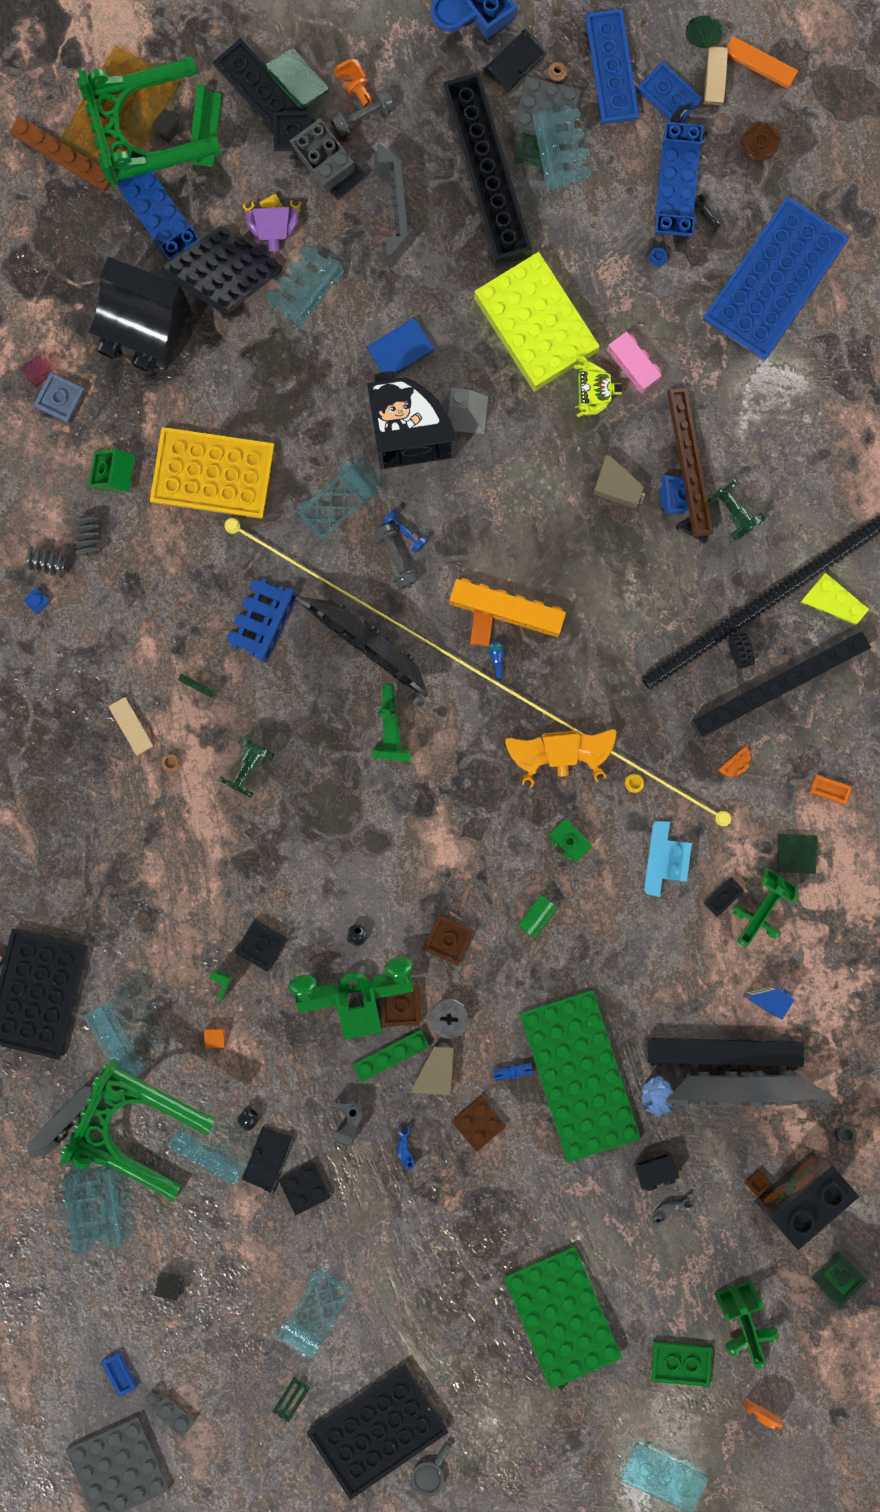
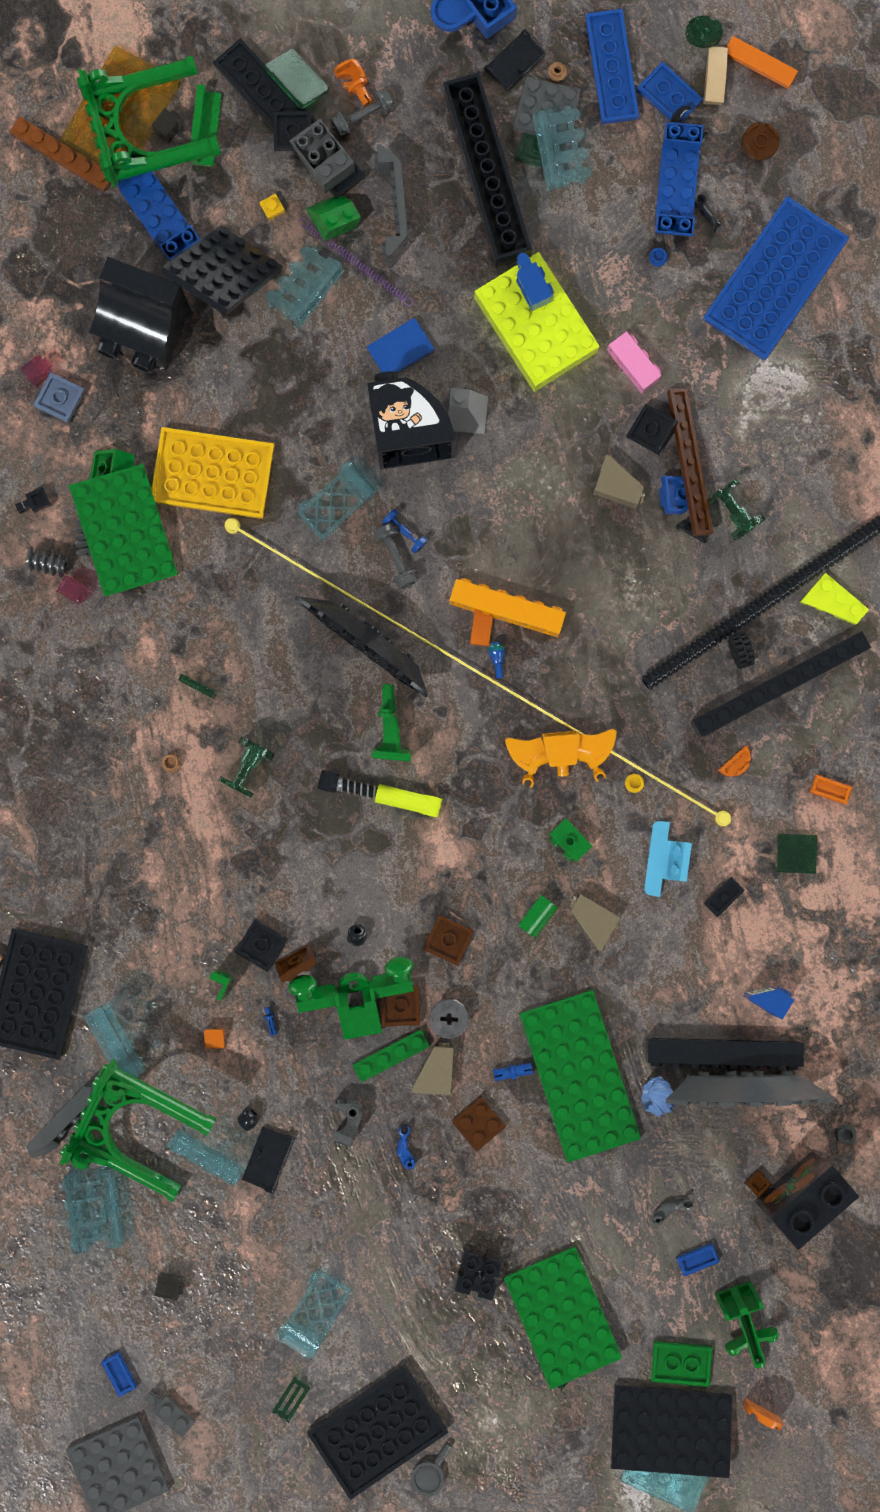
(35, 500): none -> black plate
(36, 601): blue plate -> none
(73, 590): none -> clear pink brick
(123, 530): none -> green plate
(131, 726): tan tile -> none
(269, 1017): none -> blue piece
(270, 633): blue fence -> none
(272, 223): medium lavender torso -> none
(295, 963): none -> reddish brown plate
(304, 1188): black plate -> none
(334, 217): none -> green slope
(356, 263): none -> medium lavender piece
(382, 794): none -> piece
(478, 1274): none -> black brick
(532, 283): none -> blue hinge
(594, 388): neon yellow torso -> none
(594, 920): none -> dark tan slope
(652, 429): none -> black tile
(656, 1171): black brick -> none
(671, 1431): none -> black plate
(697, 1259): none -> blue tile
(778, 888): green piece -> none
(839, 1279): clear green tile -> none

